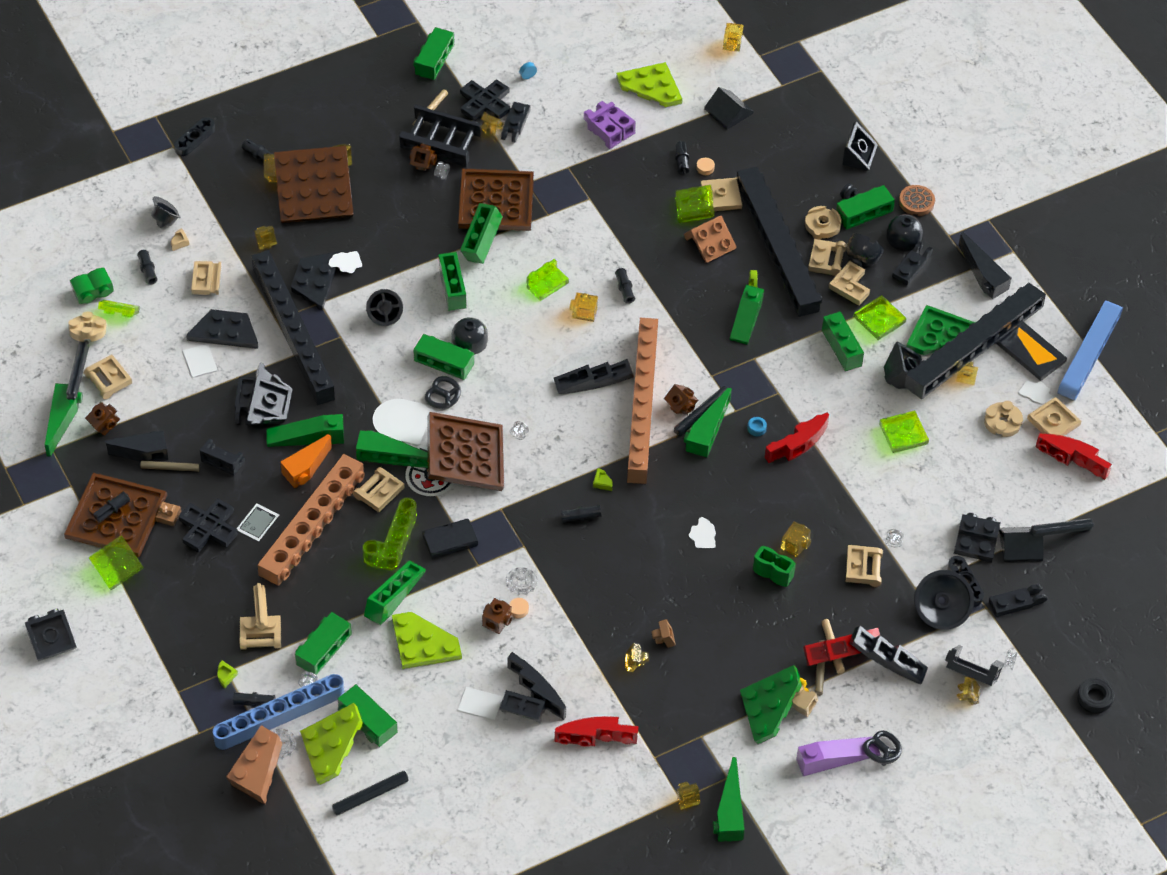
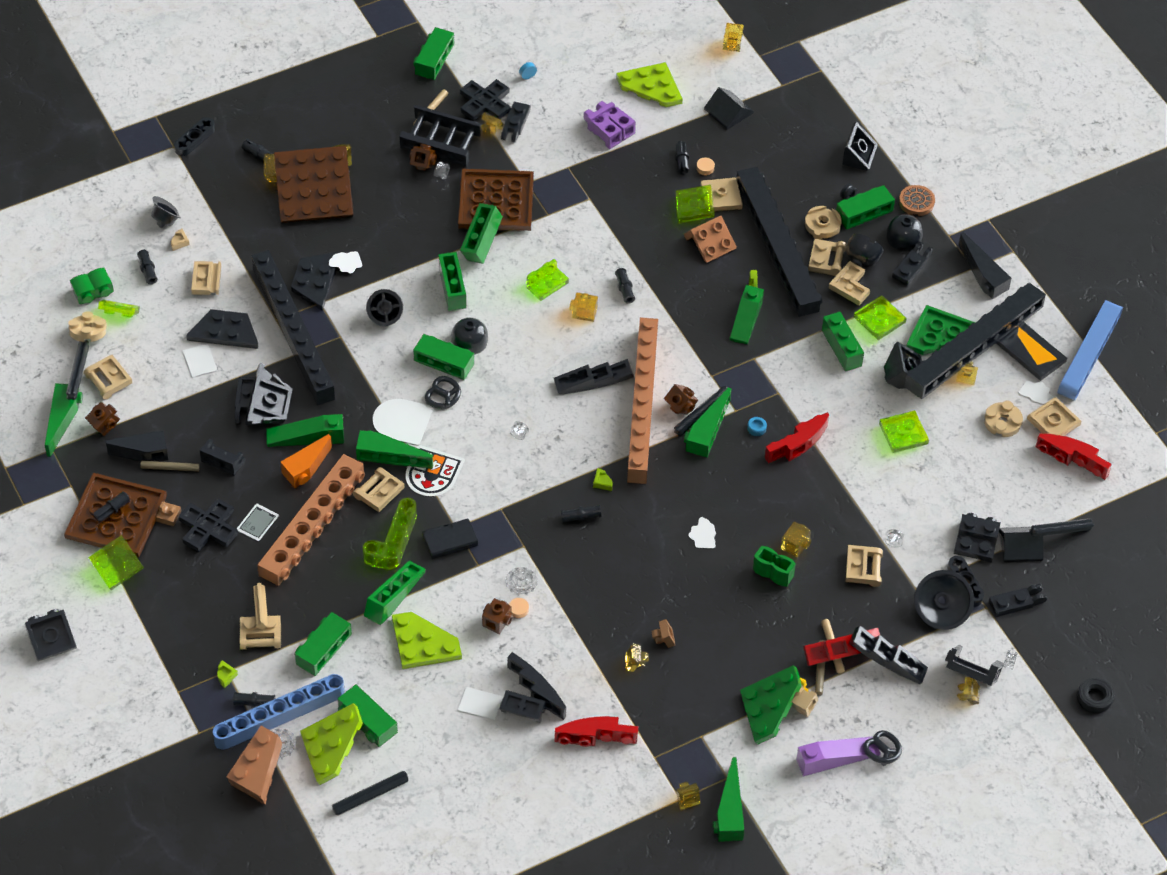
(265, 237): clear yellow tile -> none
(307, 678): clear bush -> none
(465, 451): reddish brown plate -> none

